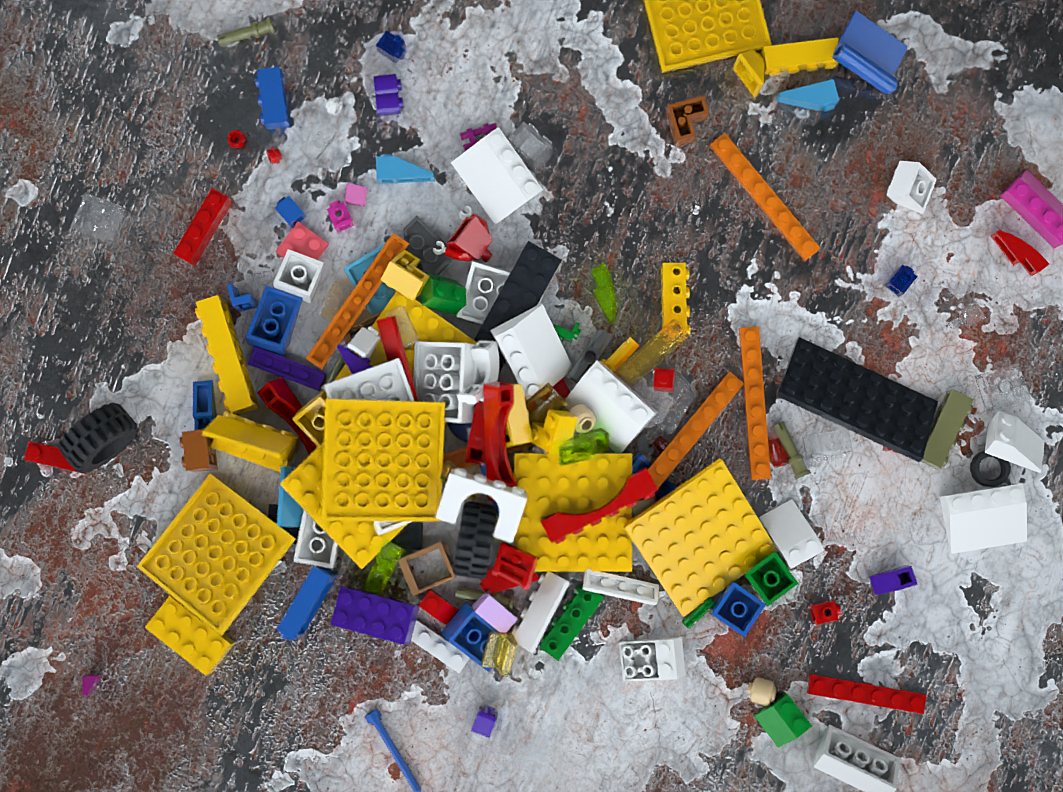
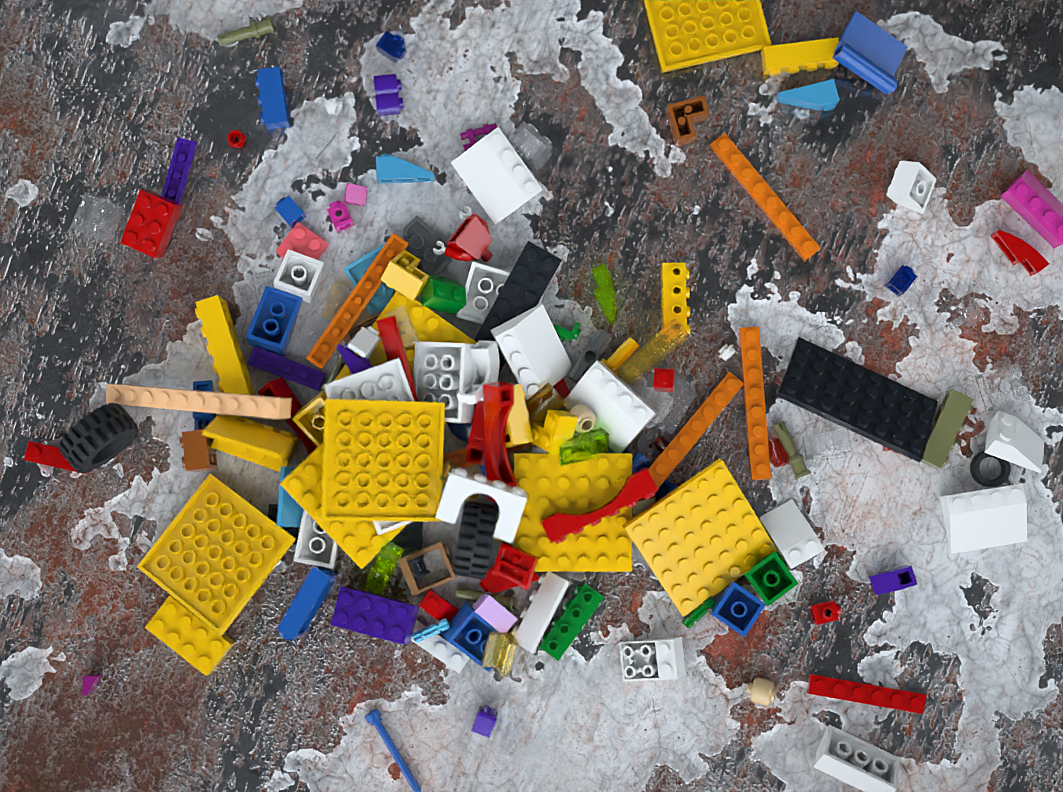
(151, 223): none -> red brick
(179, 169): none -> dark purple plate
(199, 401): none -> light nougat brick
(203, 227): red brick -> none
(242, 302): blue panel -> none
(274, 155): red plate -> none
(422, 566): none -> black bush
(430, 630): none -> medium azure axle
(621, 587): white plate -> none
(726, 352): none -> white plate
(750, 69): yellow slope -> none
(782, 720): green slope -> none

